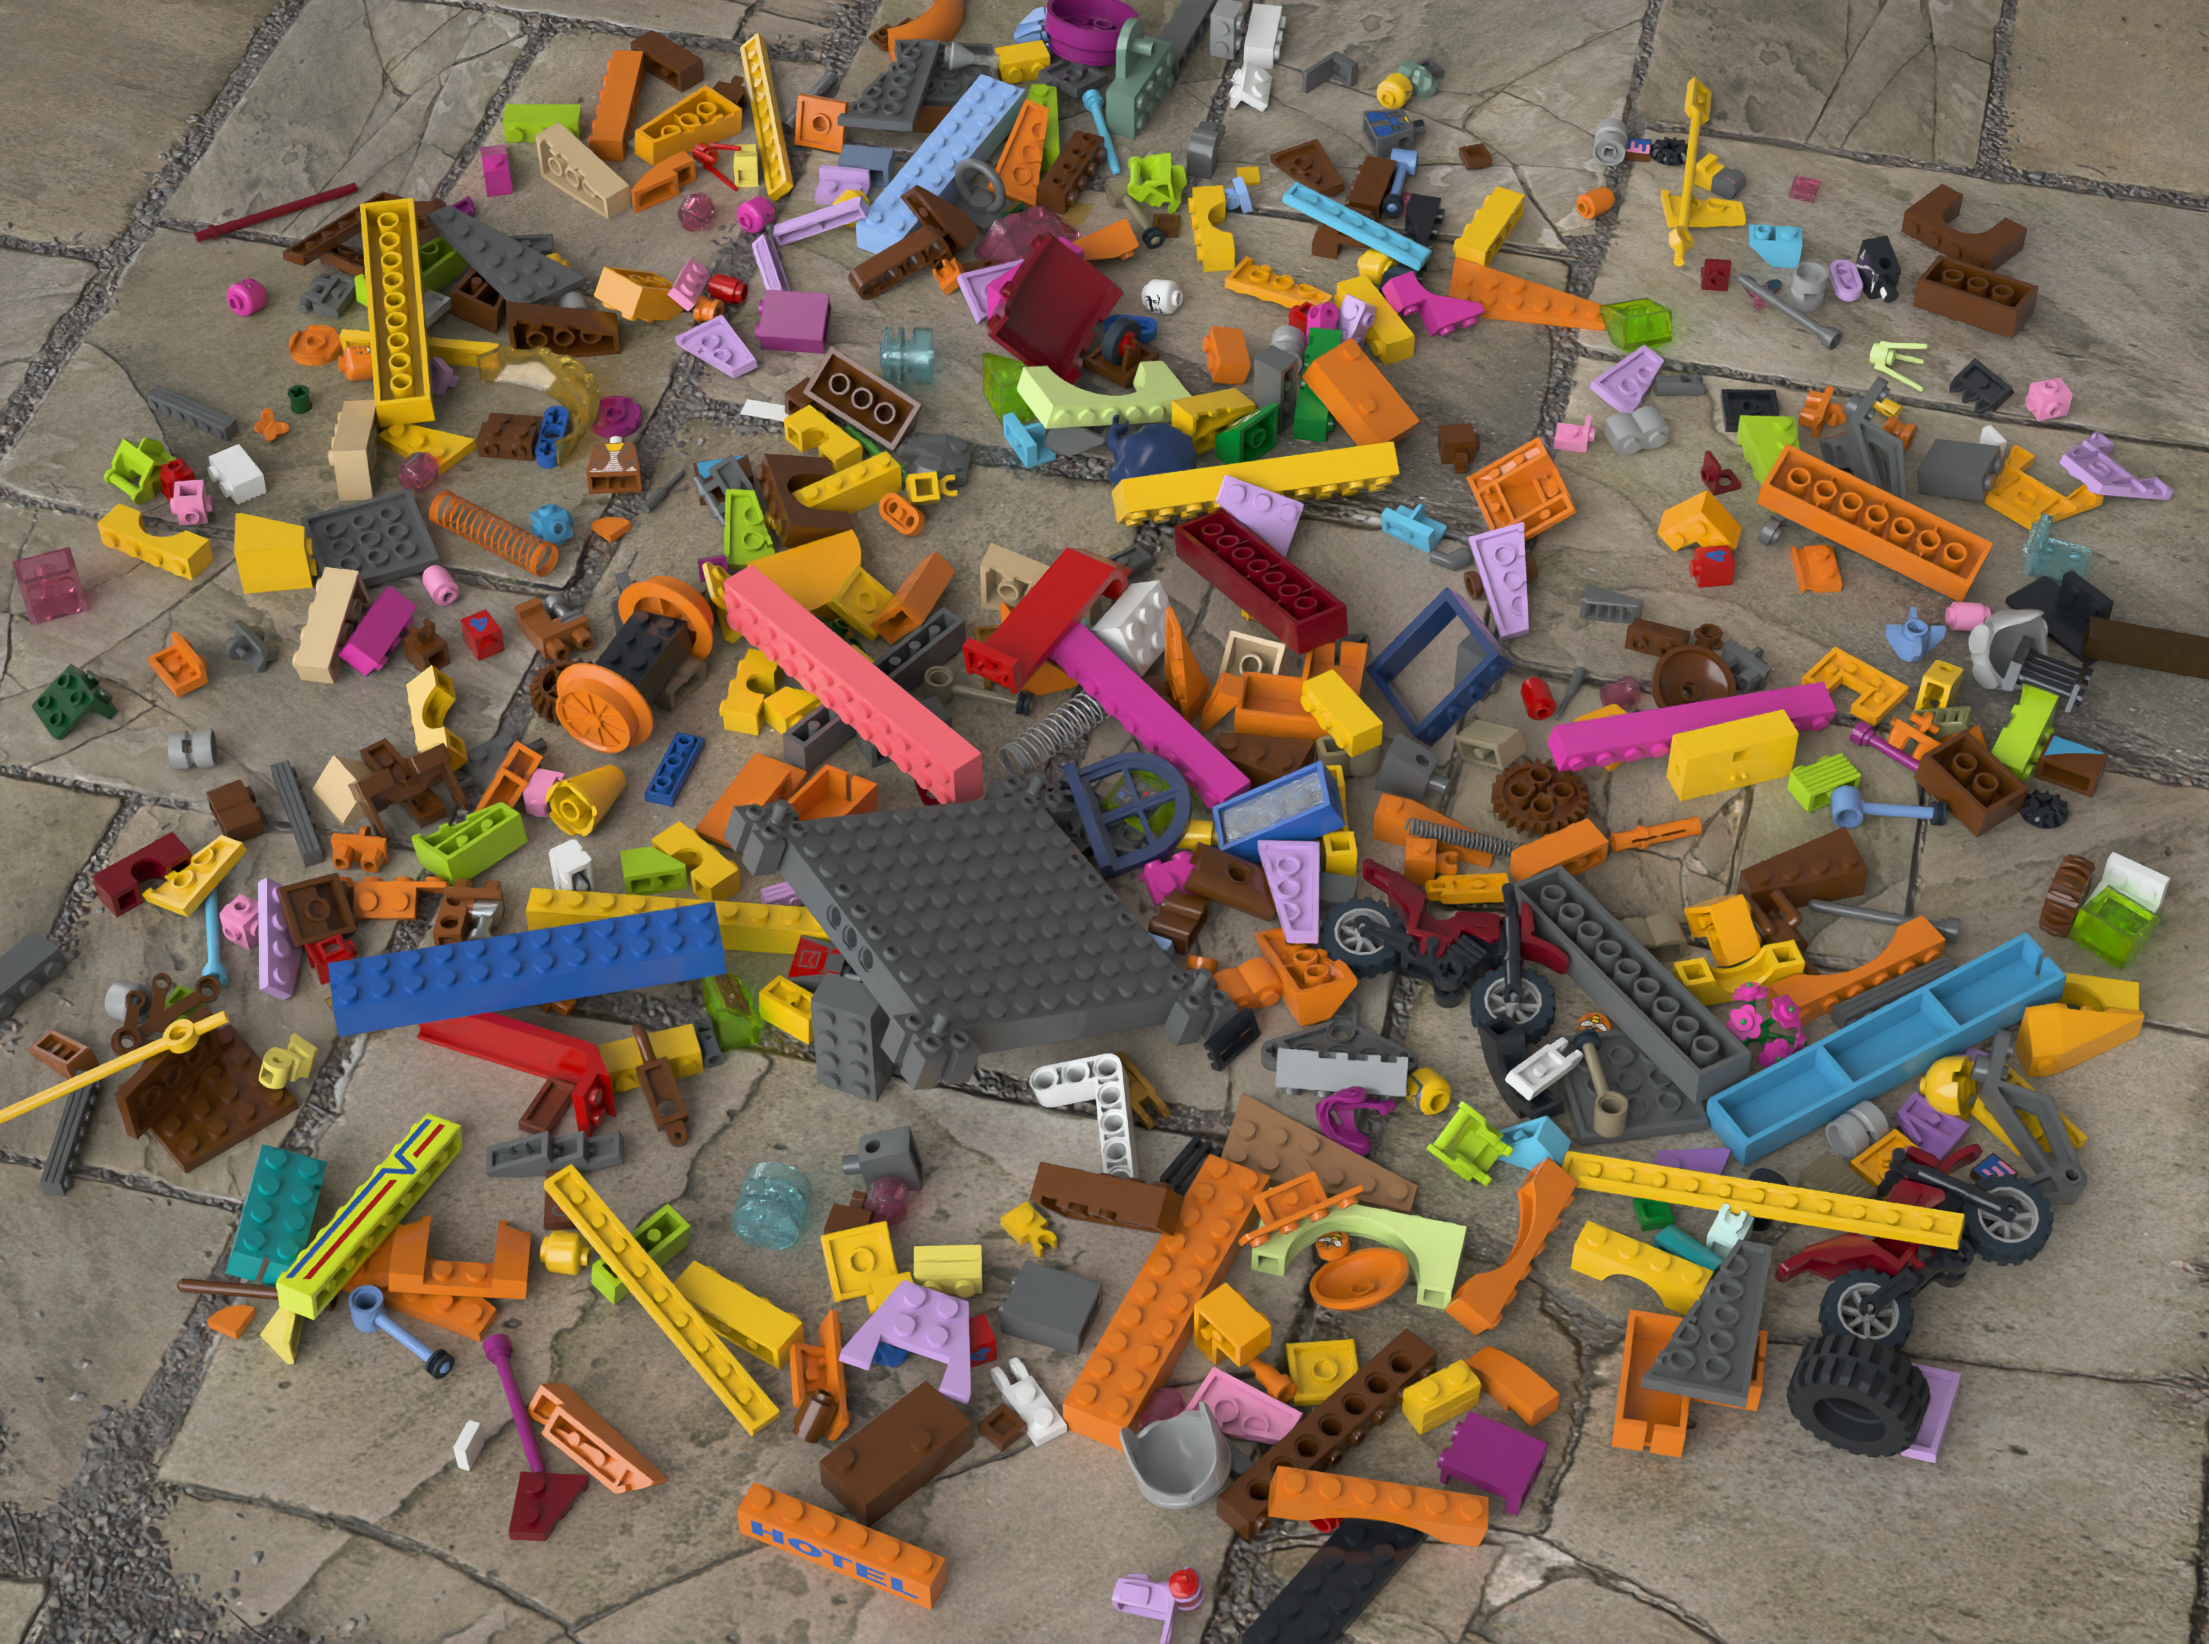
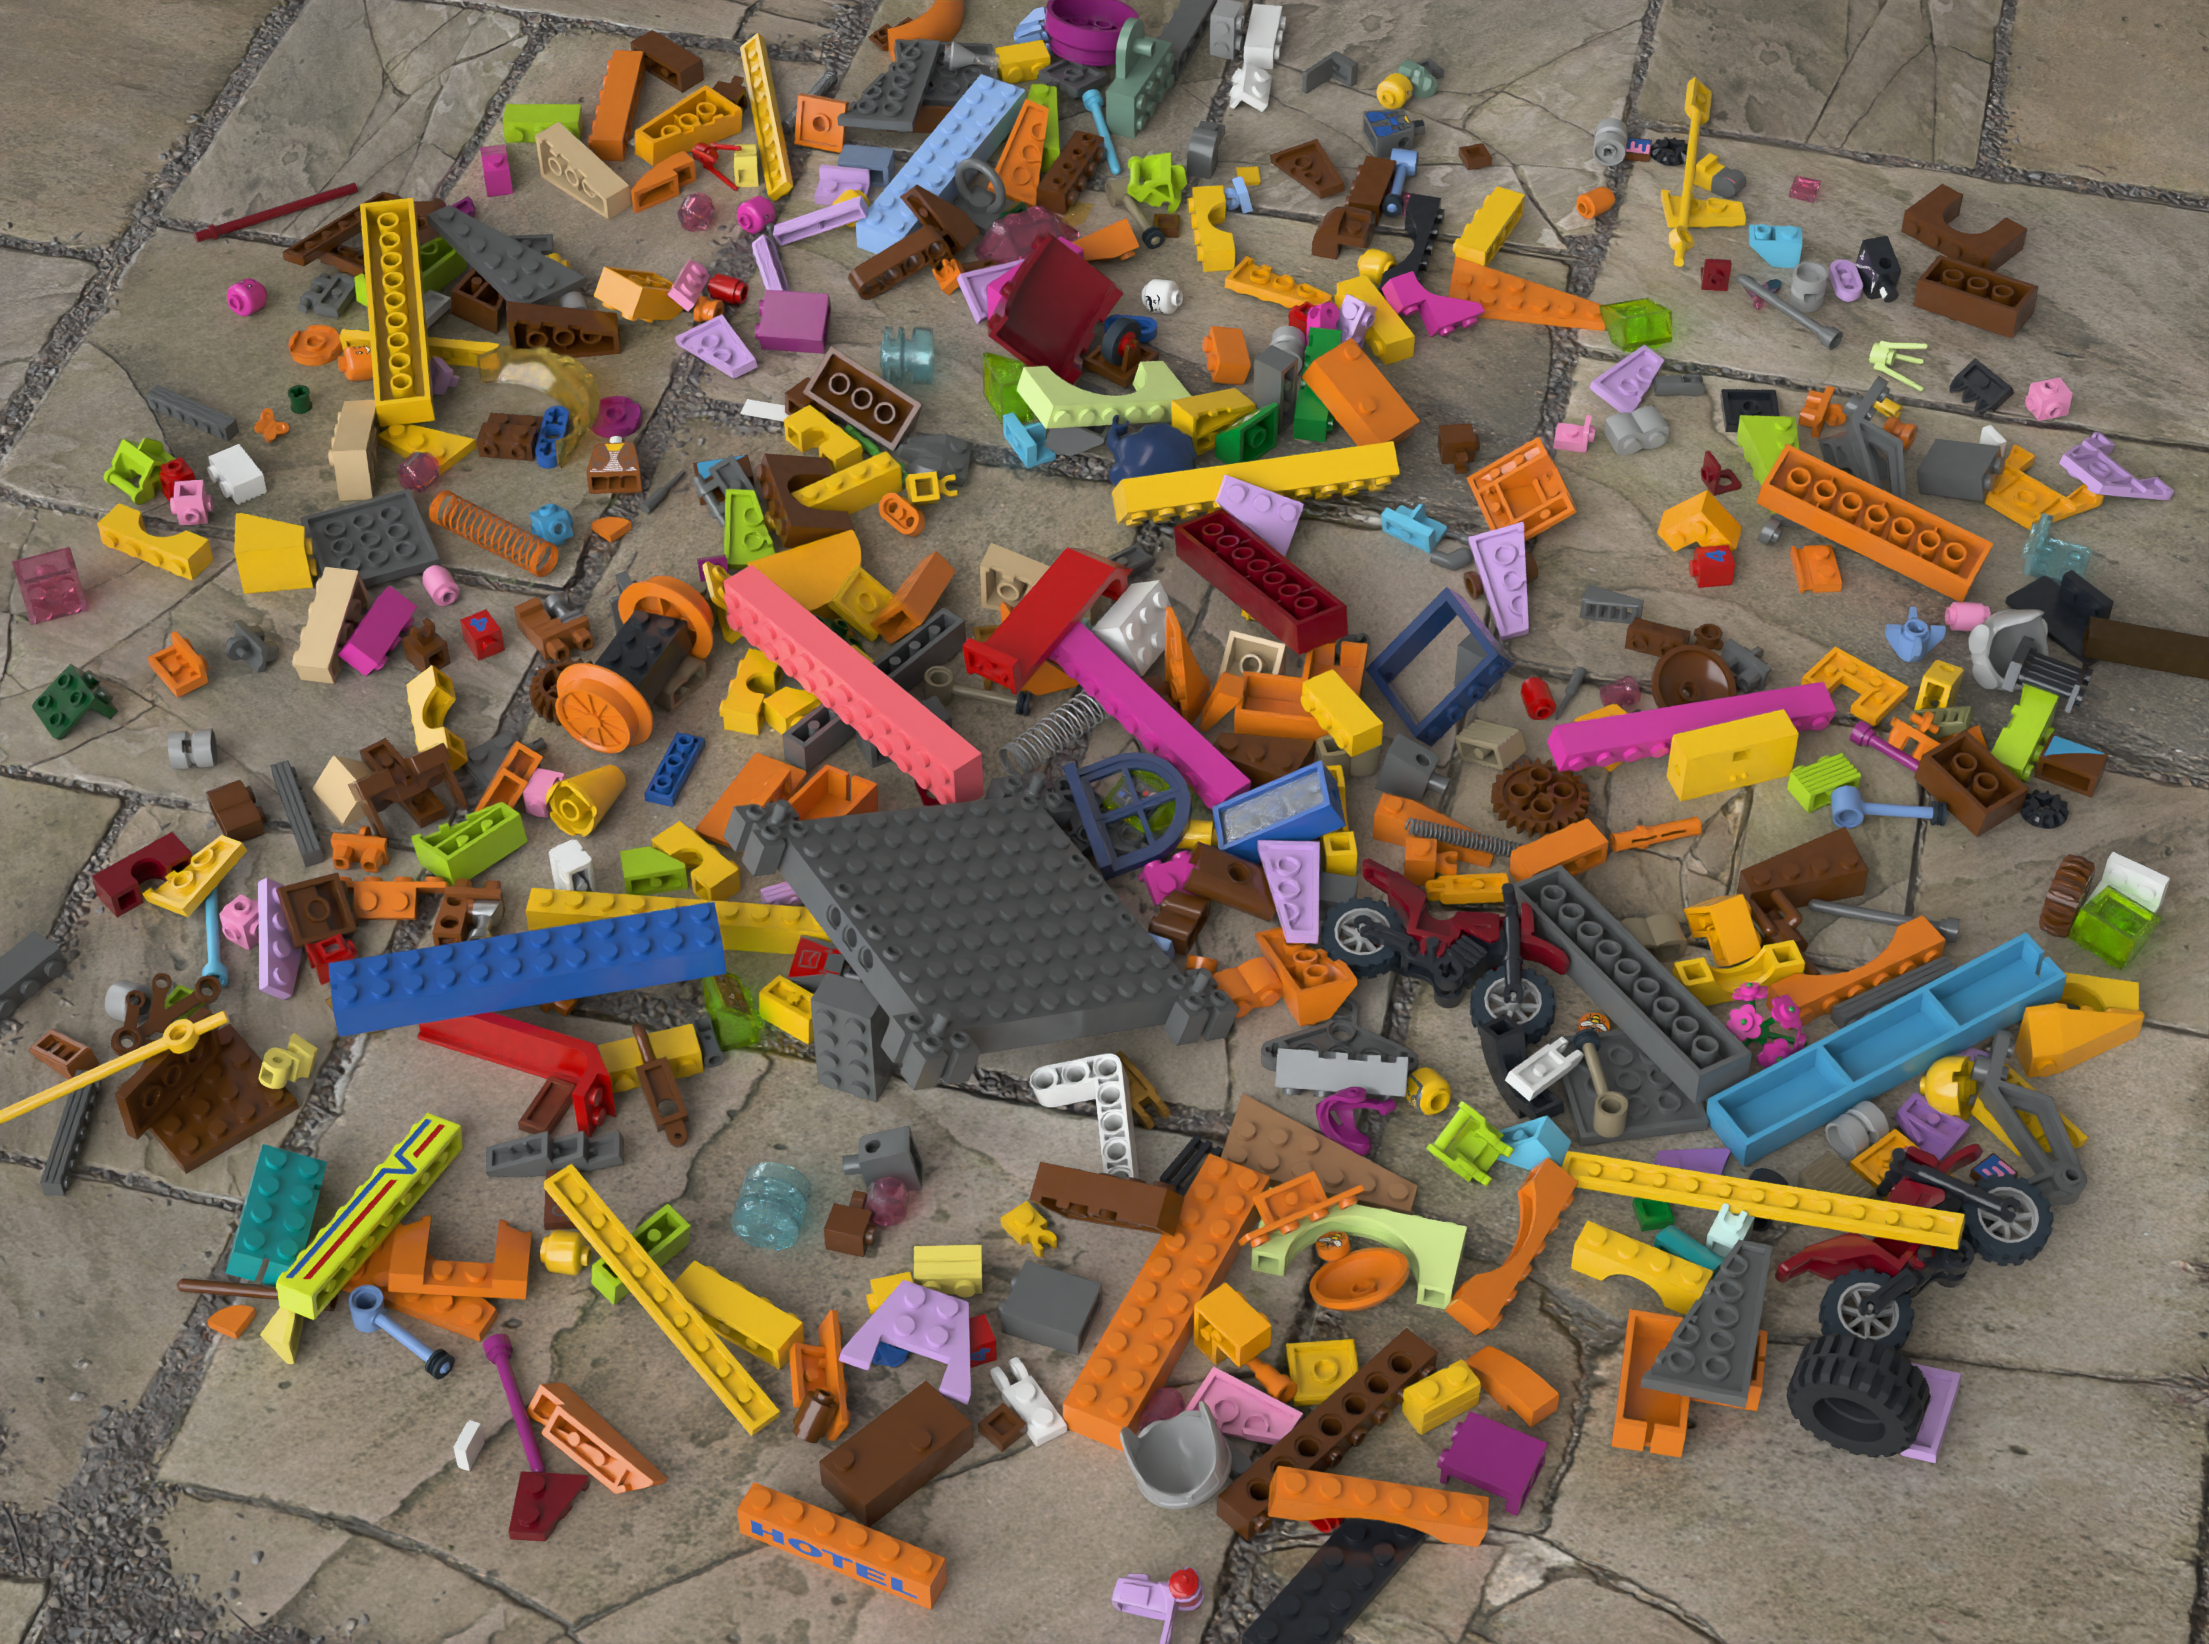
(856, 1258): yellow tile -> none
(1231, 1035): black tile -> none
(1357, 226): medium azure tile -> none

